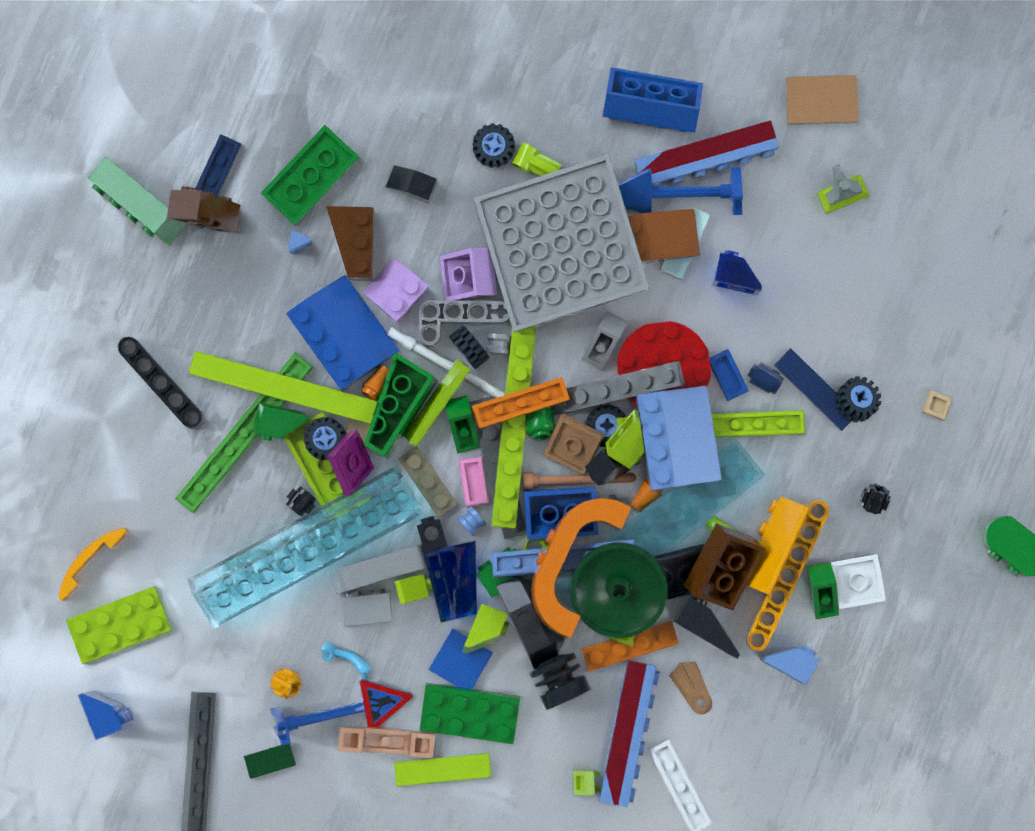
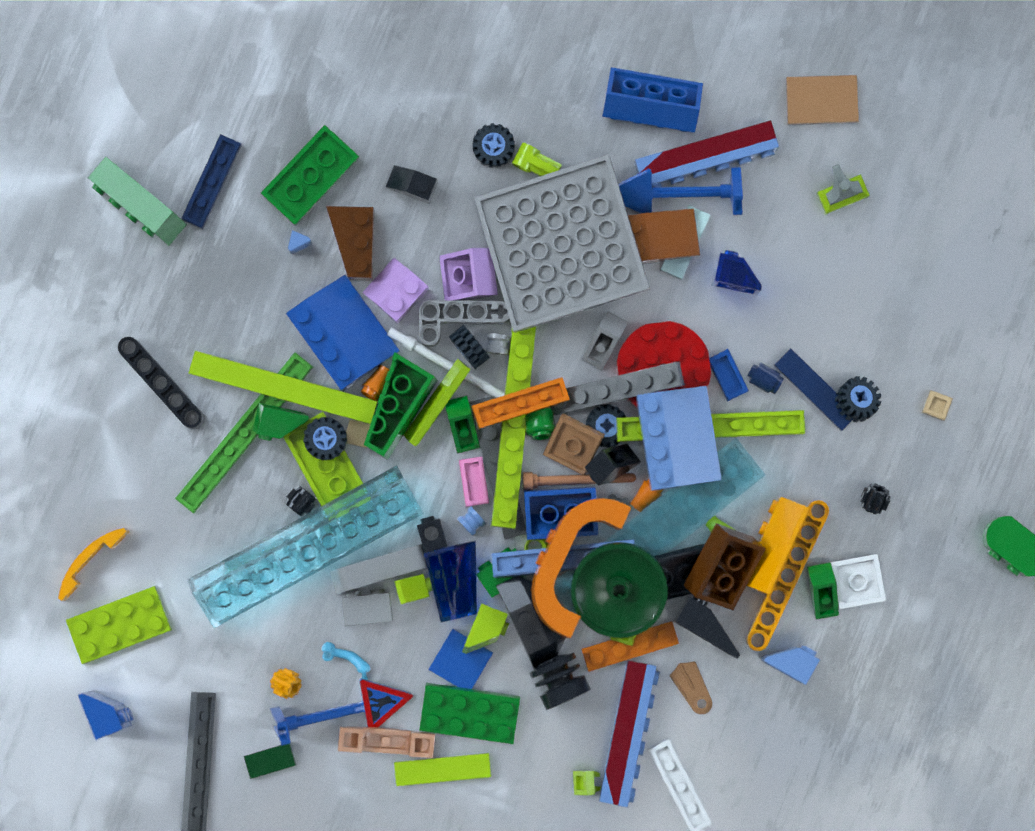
(203, 209): reddish brown wedge -> none
(350, 462): magenta tile -> none
(427, 481): dark tan plate -> none
(627, 441): lime slope -> none

